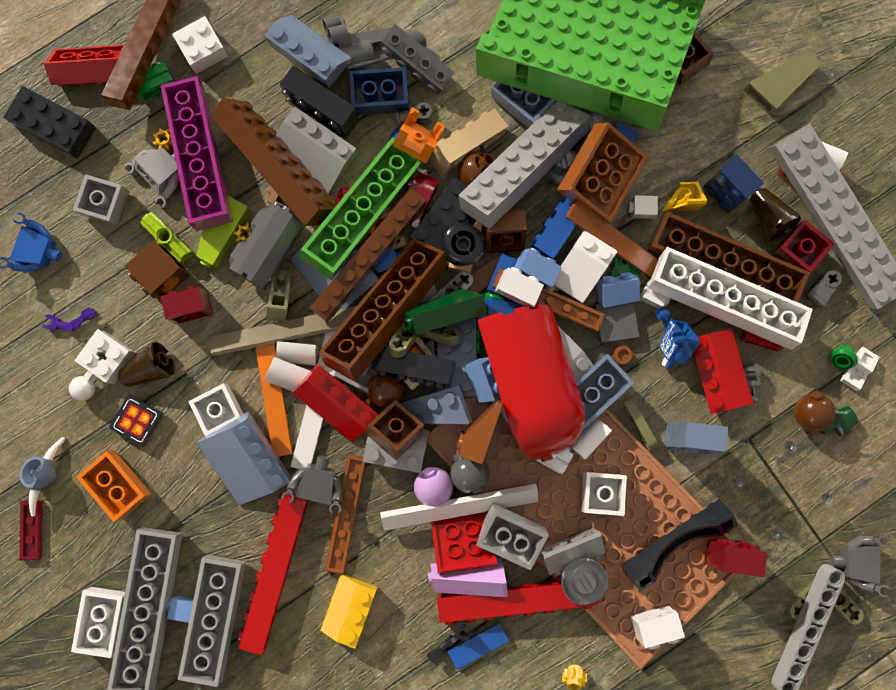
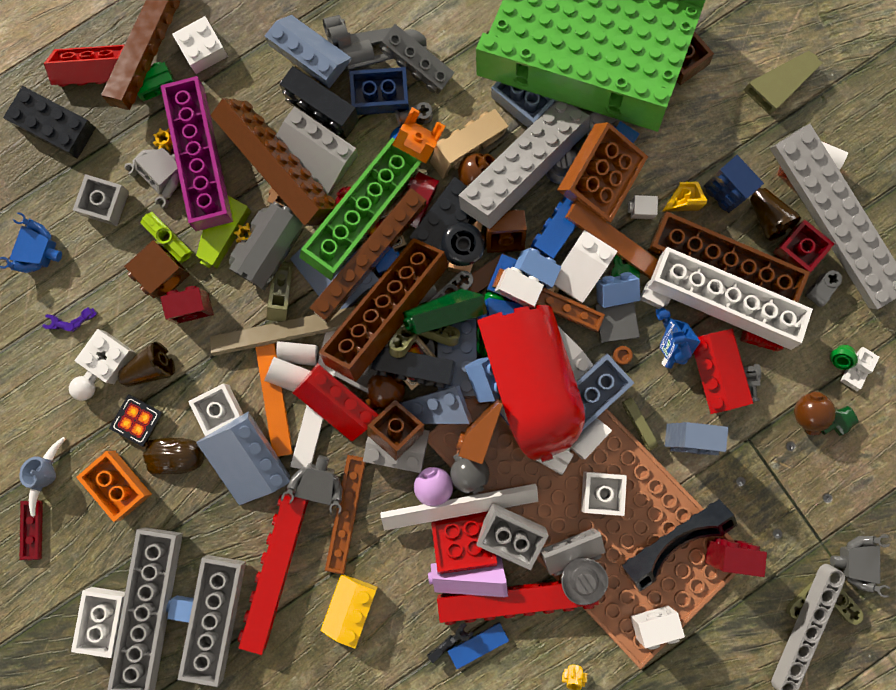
(172, 456): none -> dark brown hair

